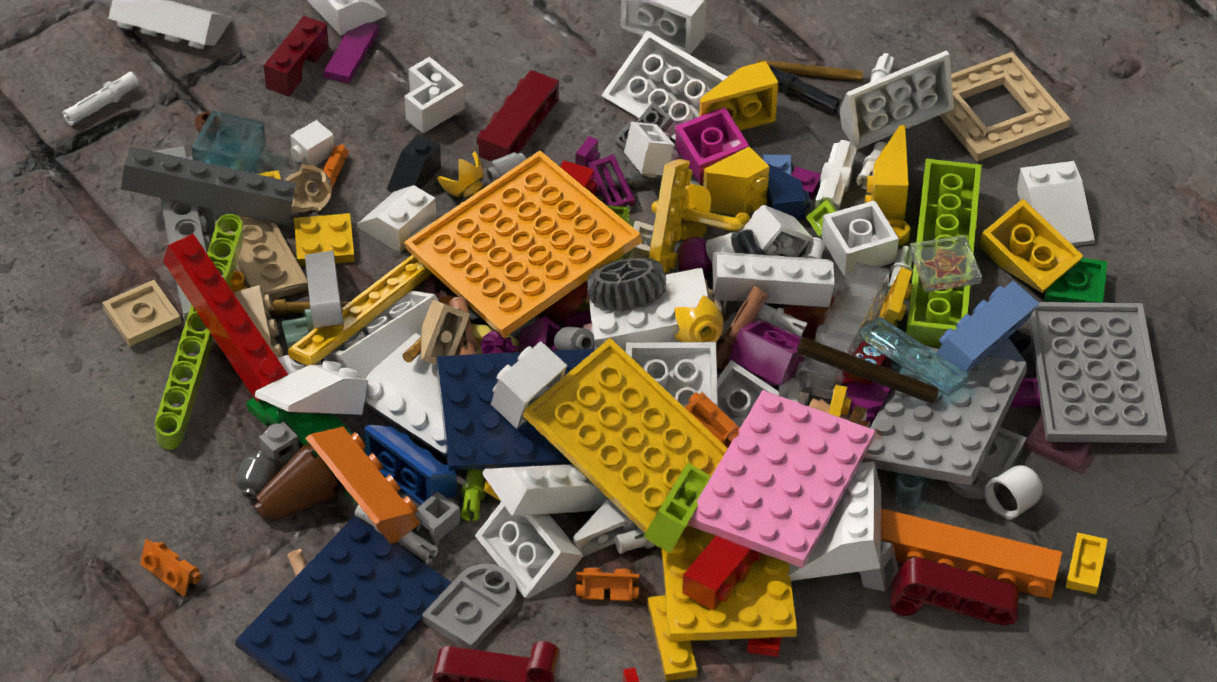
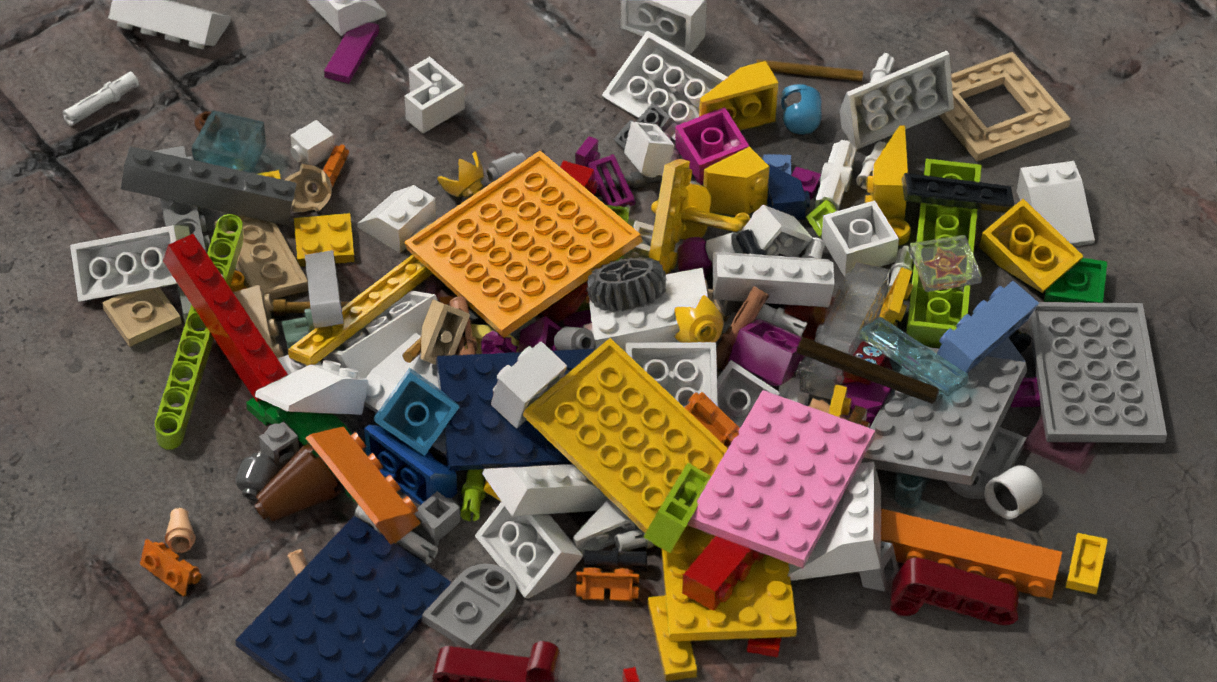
(124, 262): none -> white slope
(179, 533): none -> light nougat cone
(304, 42): dark red arch -> none
(416, 164): black slope -> none
(416, 411): none -> dark azure slope
(518, 116): dark red brick -> none
(615, 560): none -> black pin
(792, 85): black pin -> none
(802, 116): none -> dark azure helmet
(957, 193): none -> black tile

